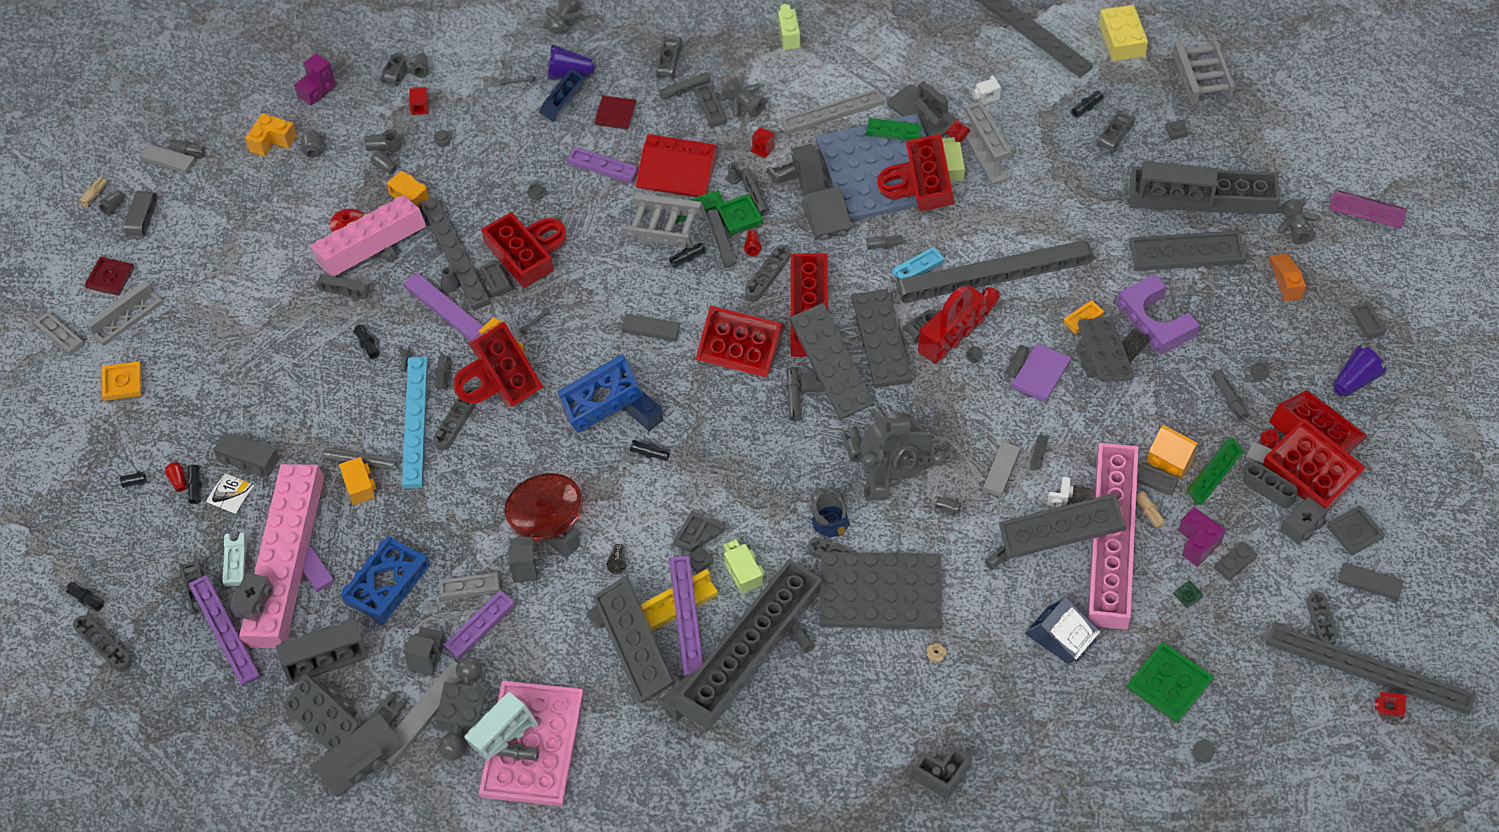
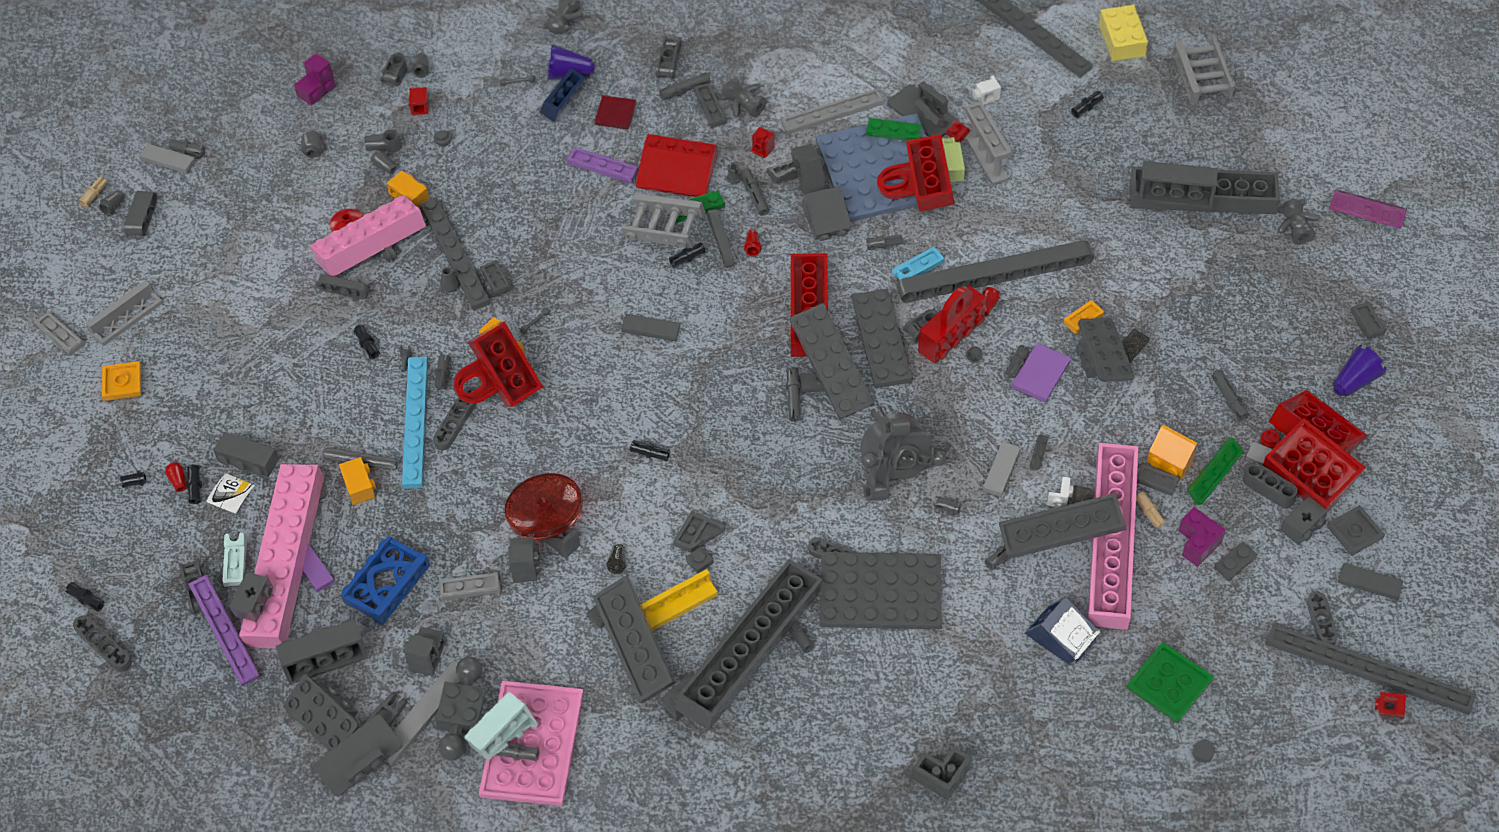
(109, 276): dark red tile -> none
(270, 131): light orange brick -> none
(443, 306): medium lavender tile -> none
(479, 625): medium lavender plate -> none
(522, 248): red brick -> none
(535, 191): dark grey plate -> none
(584, 389): blue fence -> none
(644, 410): dark blue brick -> none
(686, 614): medium lavender tile -> none
(739, 214): green plate -> none
(739, 341): red slope -> none
(742, 566): yellowish green brick -> none
(764, 271): dark grey beam -> none
(788, 27): yellowish green brick -> none
(829, 513): piece -> none
(853, 445): dark grey hinge -> none
(936, 657): tan plate -> none
(1115, 131): dark grey piece -> none
(1162, 335): medium lavender arch -> none
(1176, 130): dark grey plate -> none
(1187, 250): dark grey plate -> none
(1188, 594): clear green plate -> none
(1259, 371): dark grey plate -> none
(1288, 277): orange slope -> none

